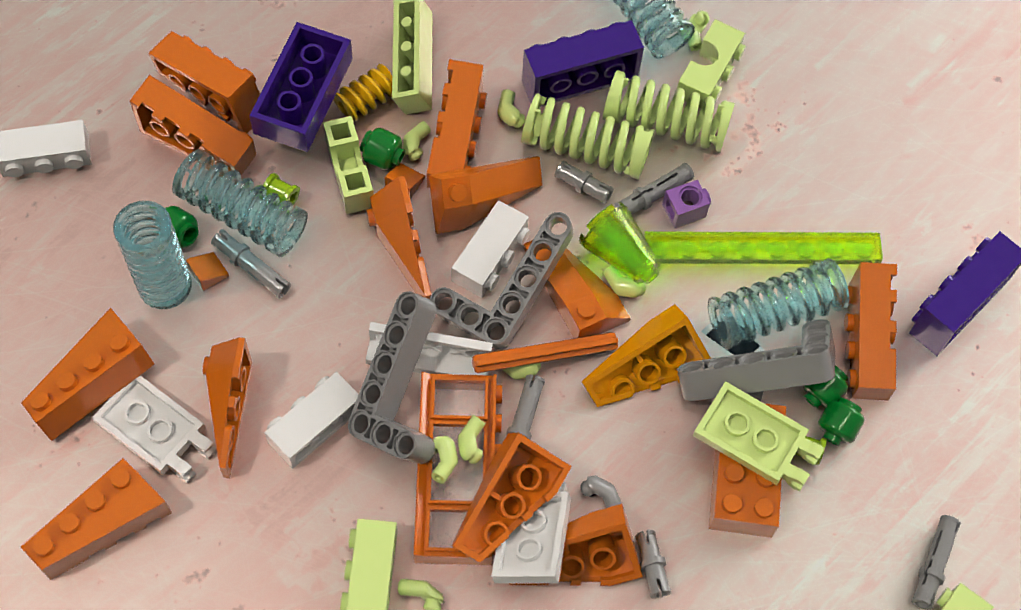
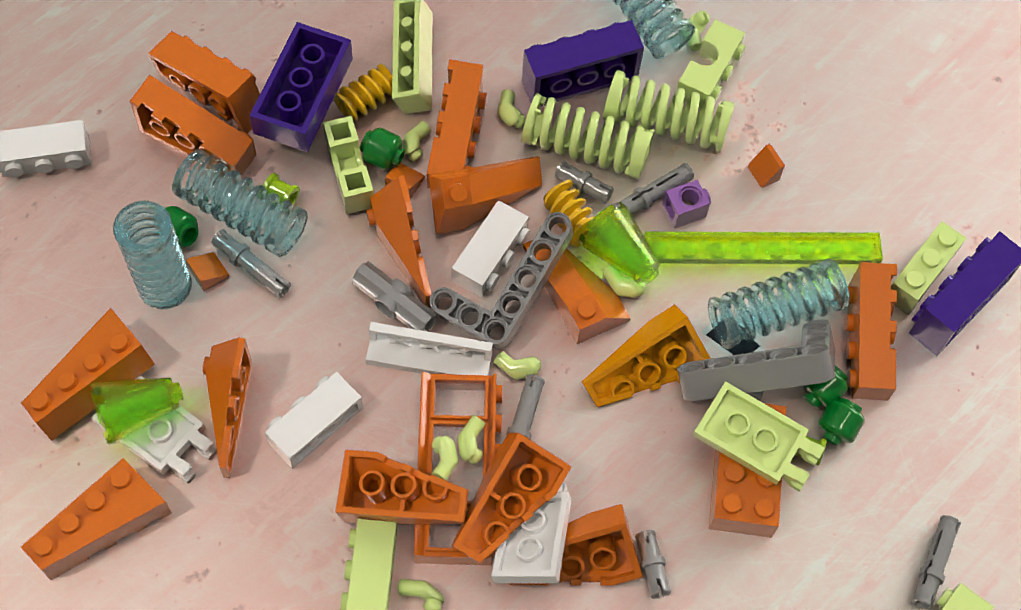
(133, 404): none -> clear neon green cone
(388, 379): light grey beam -> none
(393, 297): none -> light grey piece
(395, 492): none -> orange wedge
(544, 352): orange axle -> none
(564, 200): none -> yellow piece
(602, 488): light grey arm -> none
(766, 166): none -> orange slope
(926, 266): none -> yellowish green arch

